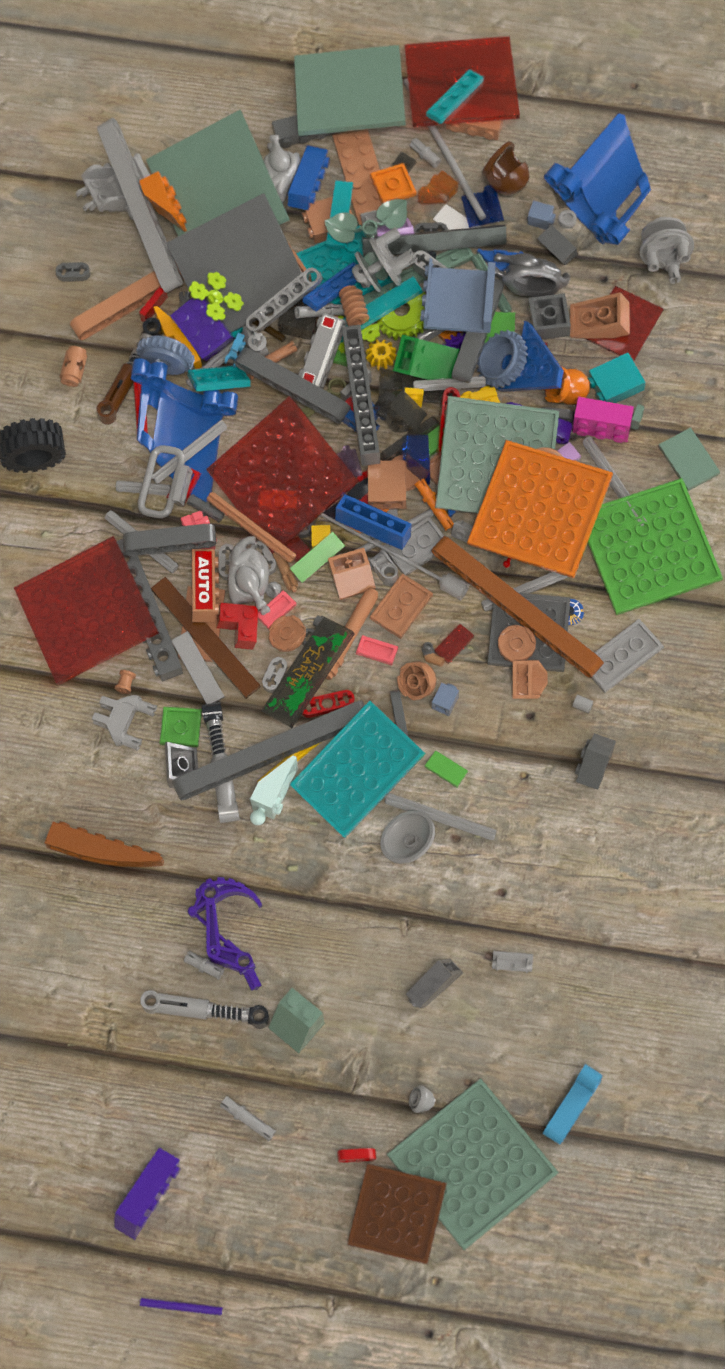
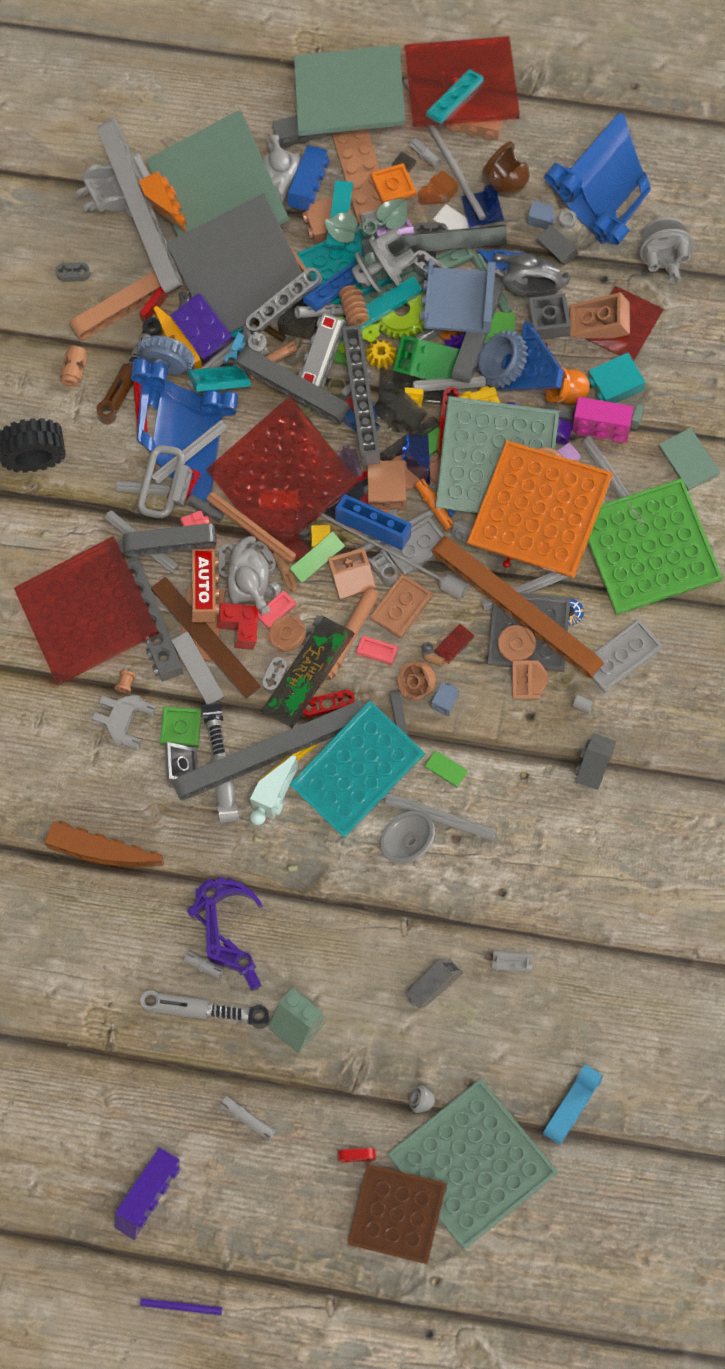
(215, 297): lime plant -> none

